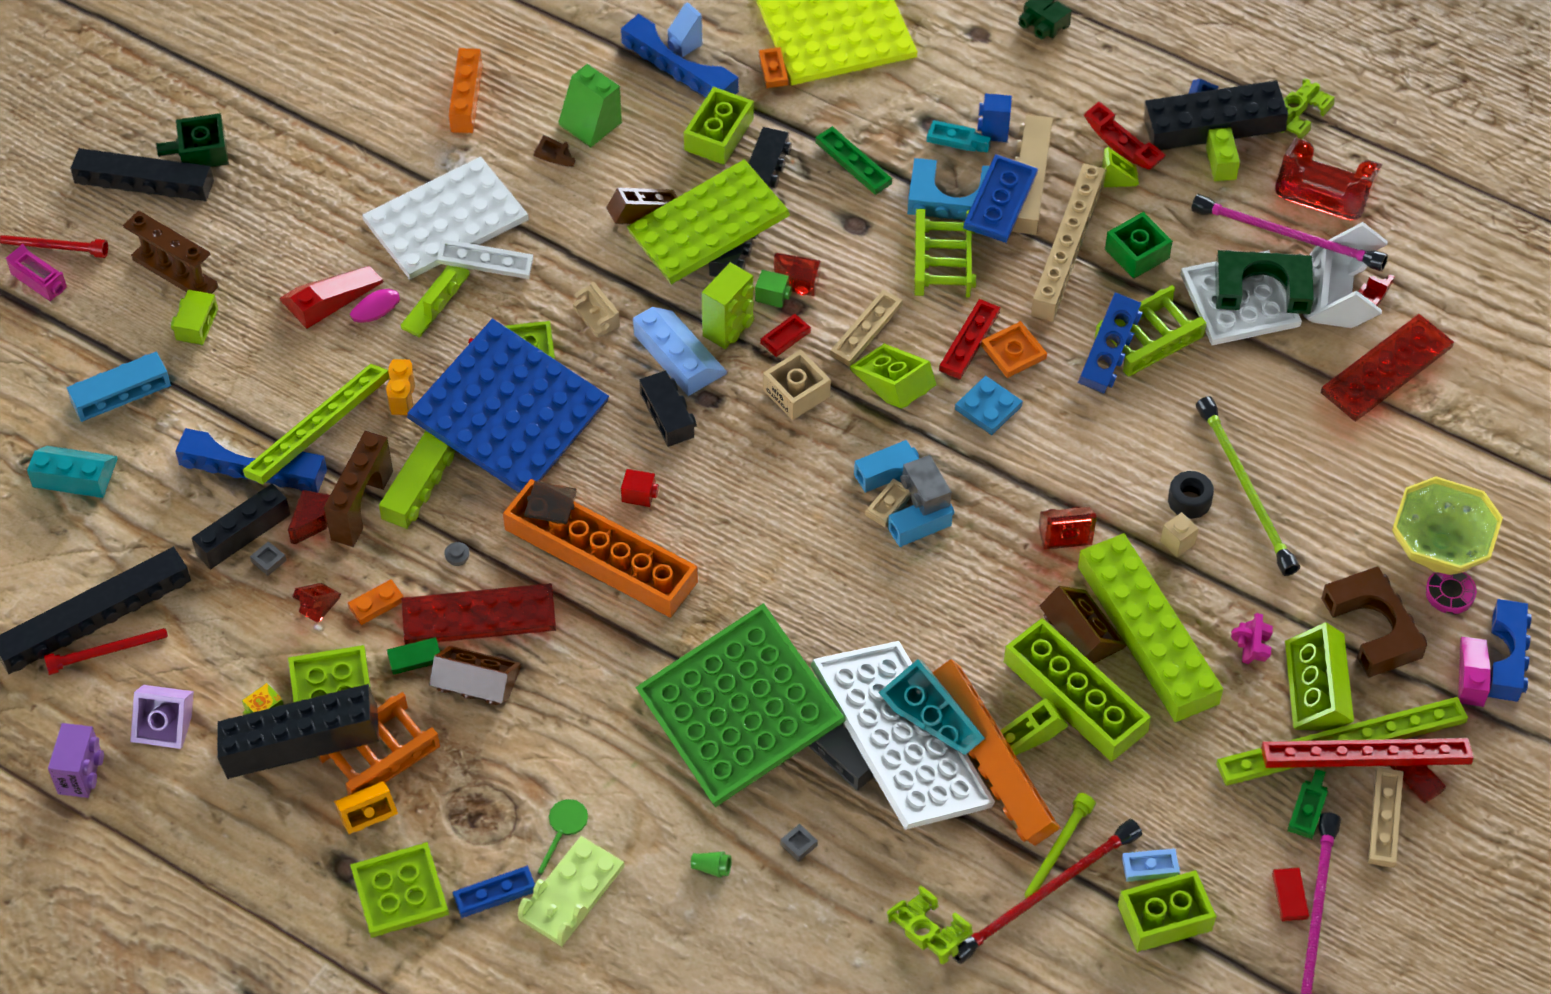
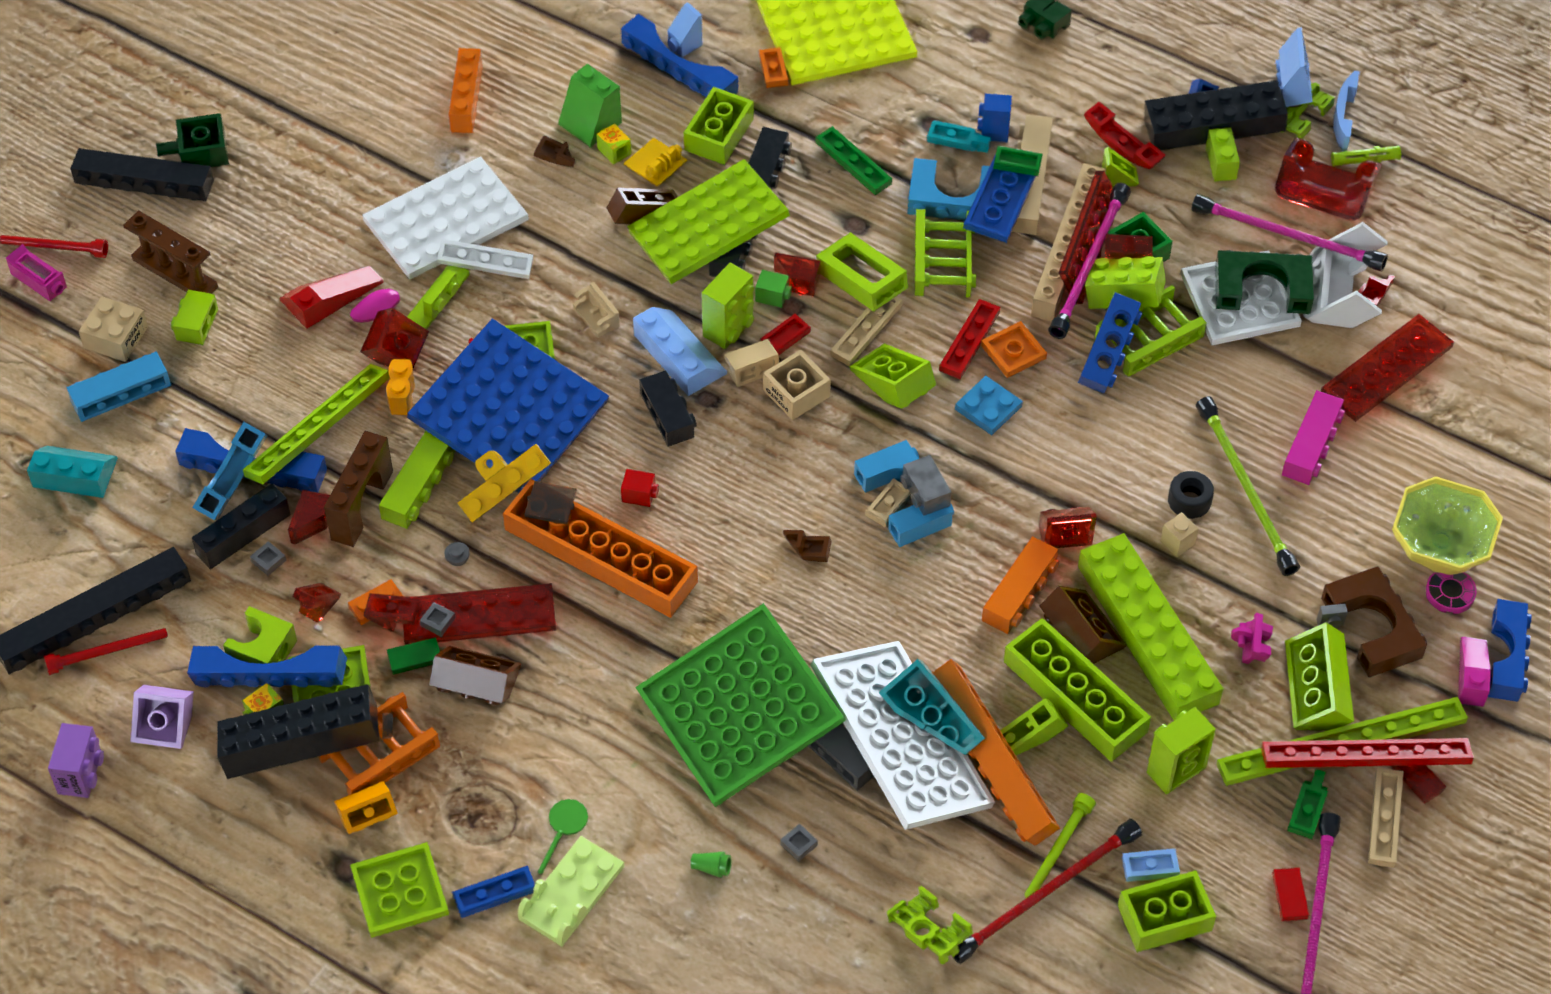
(113, 329): none -> tan brick
(229, 475): none -> dark azure arch
(271, 646): none -> lime piece
(316, 666): none -> blue arch
(387, 725): none -> clear smoke tile
(390, 609): none -> clear red slope
(394, 337): none -> clear red slope
(437, 619): none -> flat silver plate
(501, 479): none -> yellow plate
(613, 143): none -> lime brick
(656, 161): none -> yellow hinge
(751, 361): none -> tan hinge
(809, 547): none -> reddish brown slope
(868, 293): none -> lime piece
(1017, 161): none -> green tile
(1020, 585): none -> orange brick
(1061, 323): none -> dark pink hose
(1085, 231): none -> clear red plate
(1128, 246): none -> clear red plate
(1131, 277): none -> lime brick
(1180, 750): none -> lime brick
(1294, 71): none -> light blue slope
(1312, 438): none -> dark pink brick
(1332, 614): none -> flat silver plate
(1341, 126): none -> light blue slope
(1390, 153): none -> lime pin

